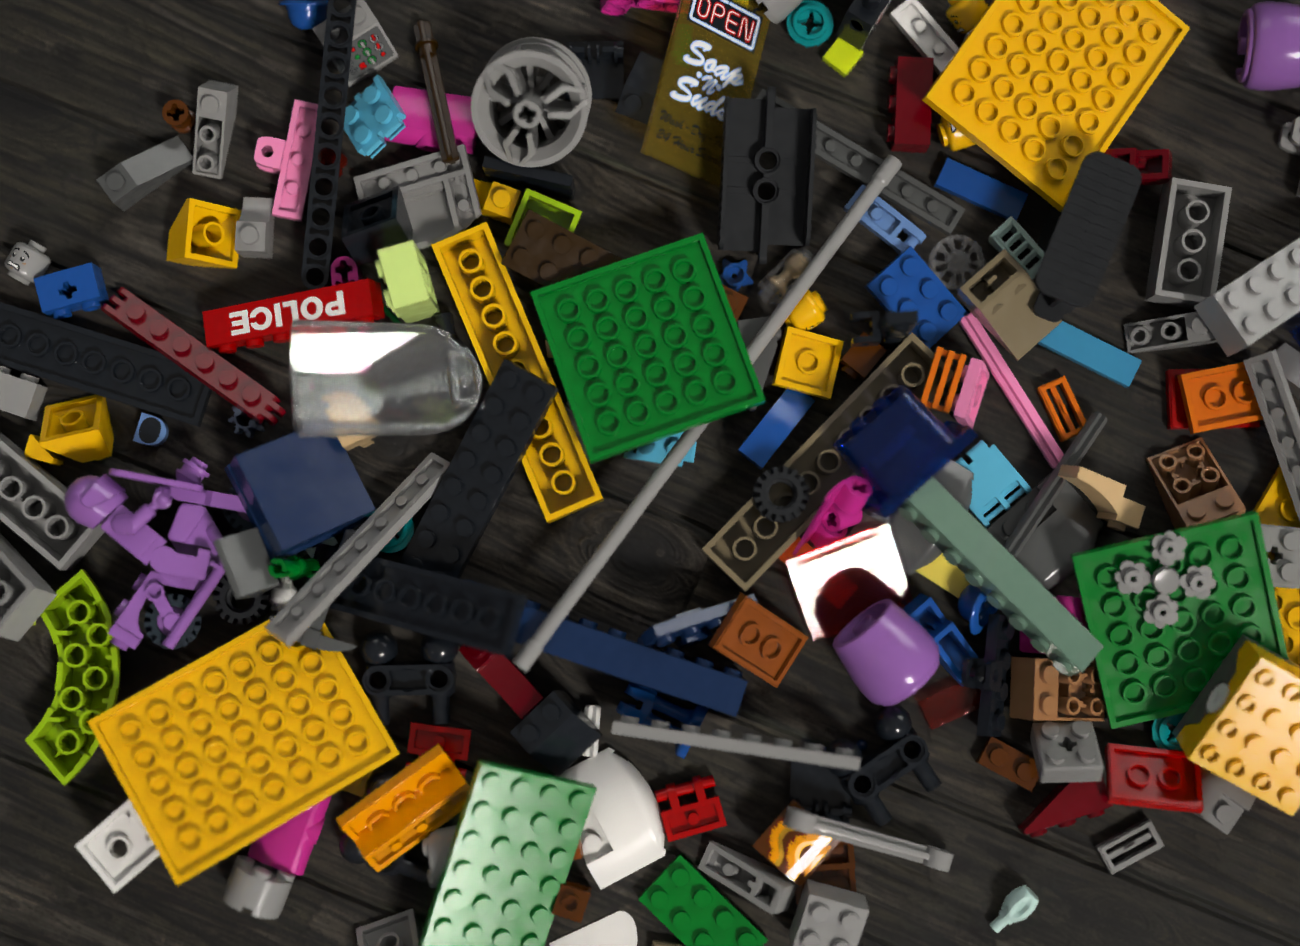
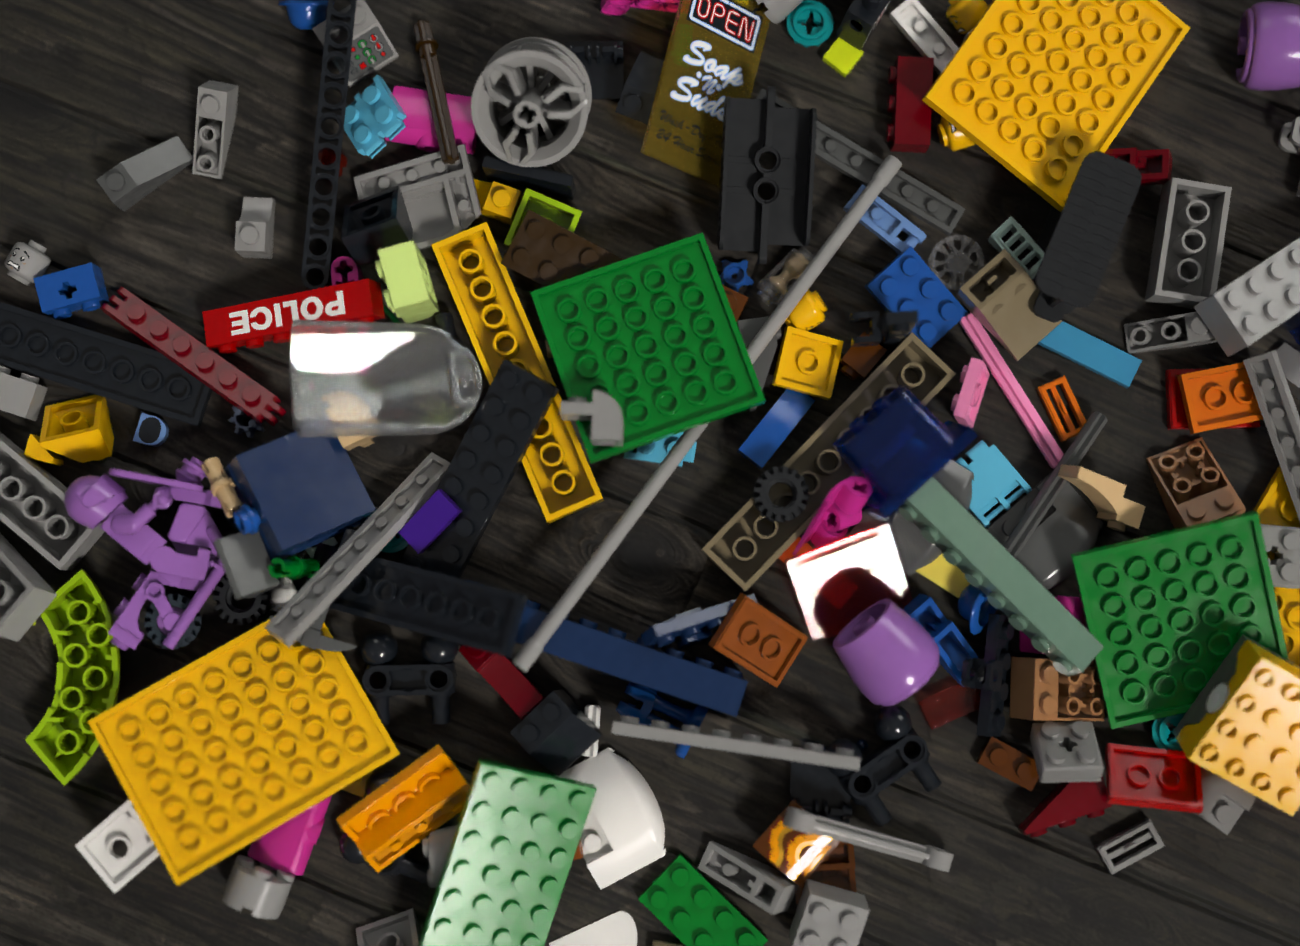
(171, 112): reddish brown bush -> none
(204, 235): yellow slope -> none
(221, 486): none -> tan pin
(247, 519): none -> blue plate
(291, 161): bright pink plate -> none
(430, 521): none -> dark purple tile
(451, 739): red plate -> none
(572, 901): reddish brown brick -> none
(605, 414): none -> light grey brick
(693, 817): red plate -> none
(950, 356): orange tile -> none
(980, 189): blue tile -> none
(1015, 908): light aqua piece -> none
(1165, 579): light grey plant -> none

